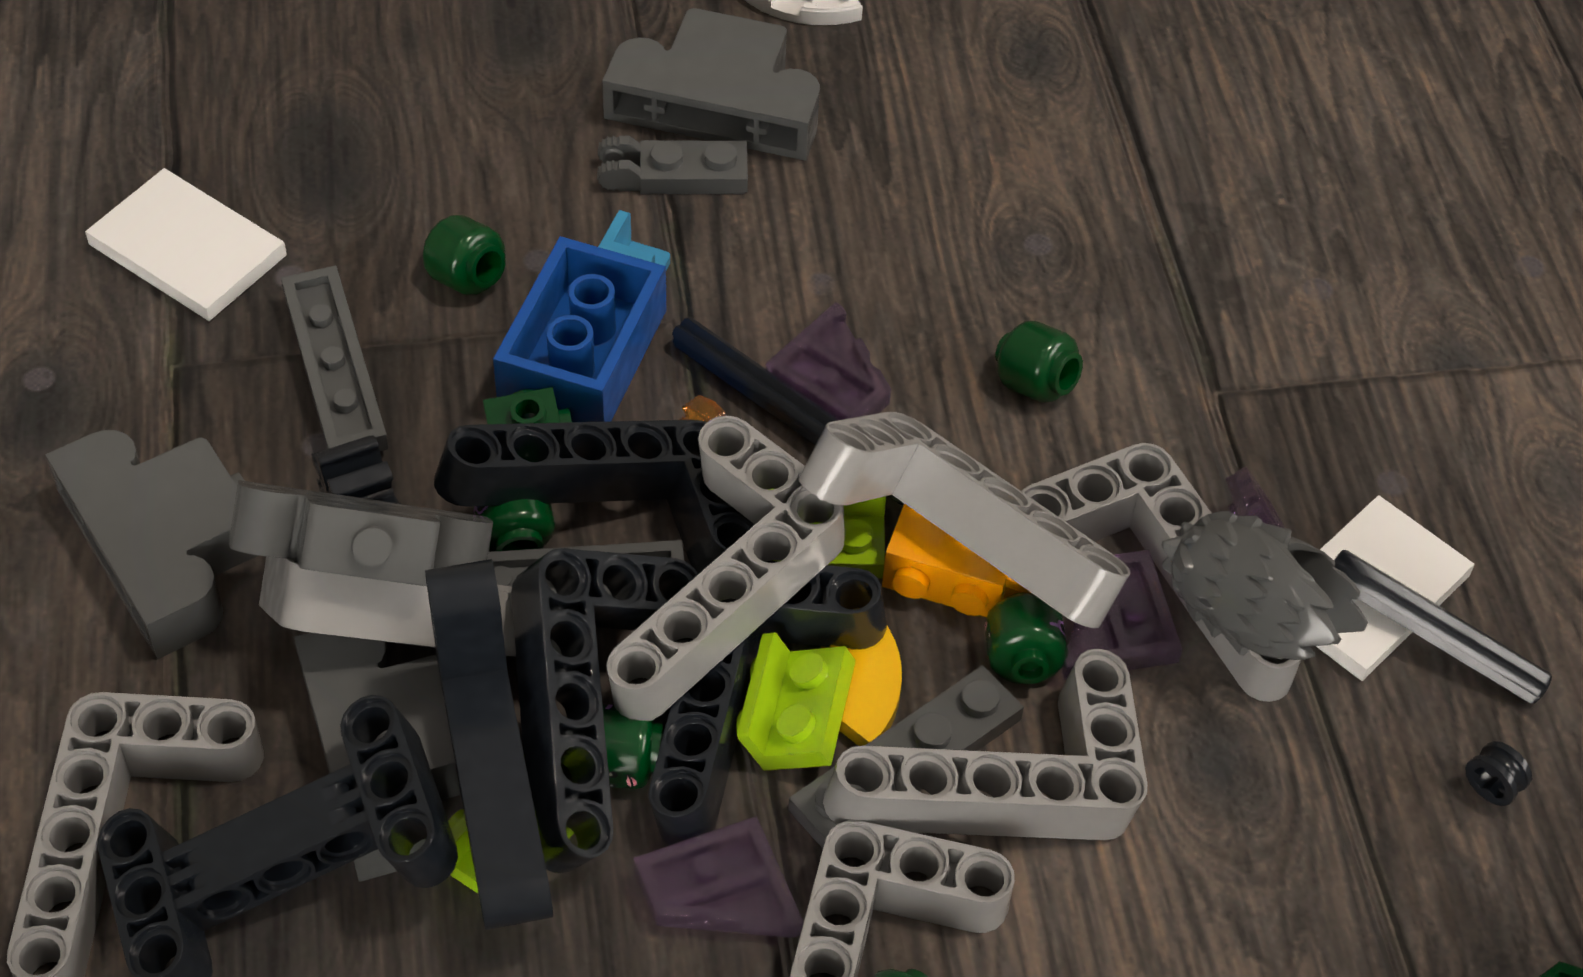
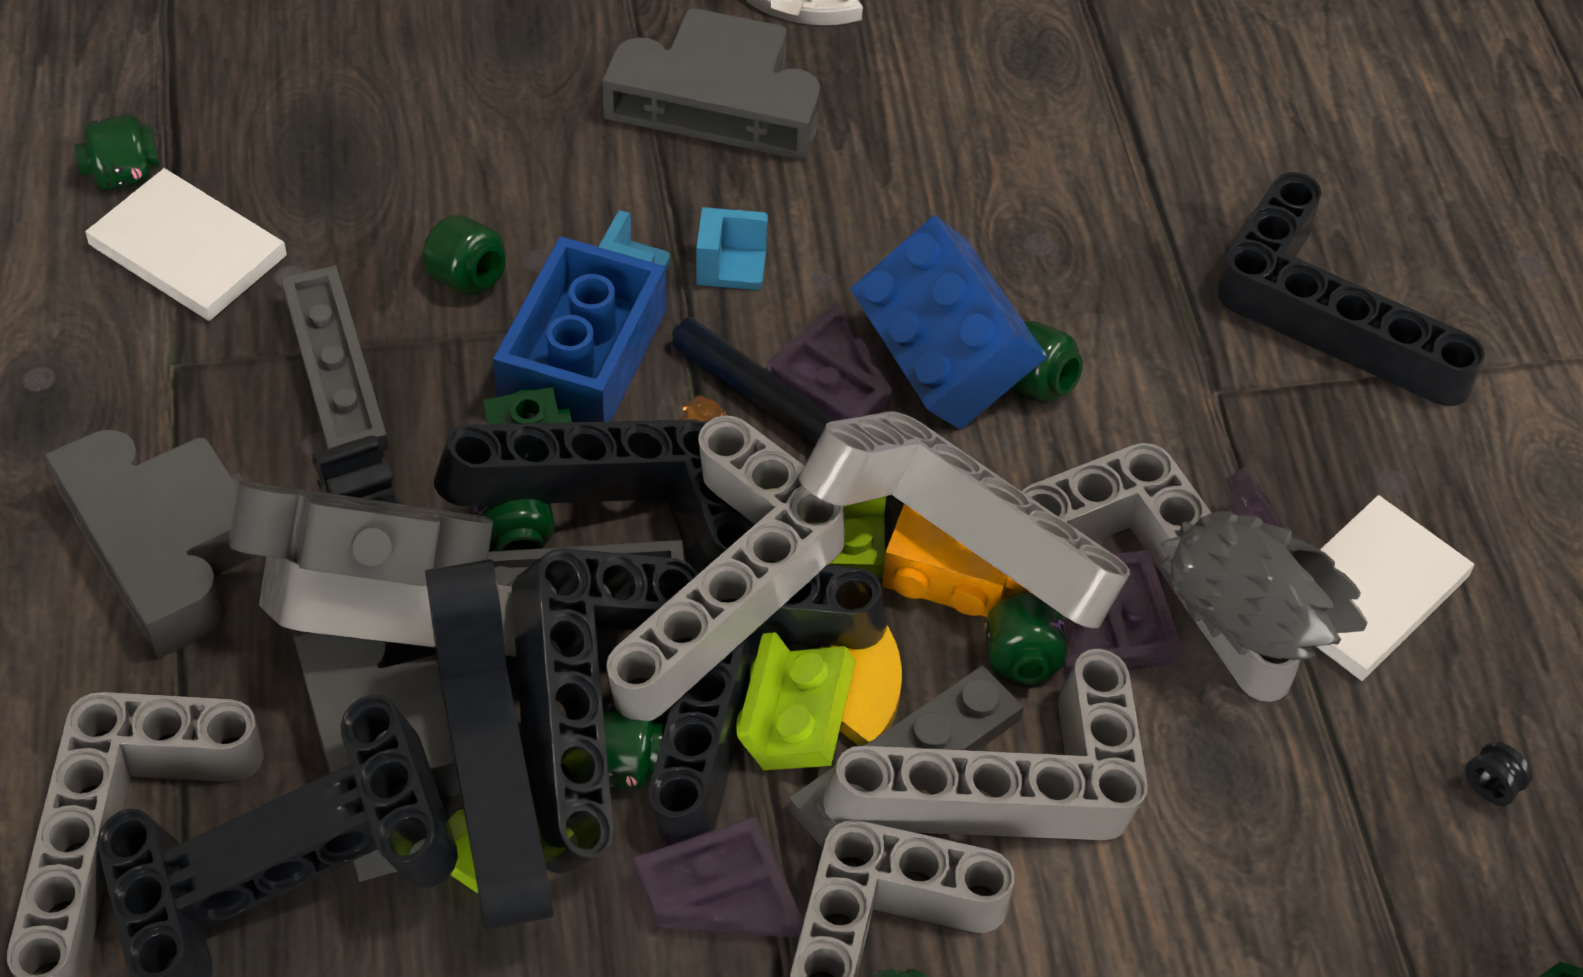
(117, 152): none -> dark green head
(673, 166): dark grey hinge -> none
(731, 248): none -> dark azure panel
(947, 323): none -> blue brick
(1333, 314): none -> black beam
(1445, 629): axle -> none

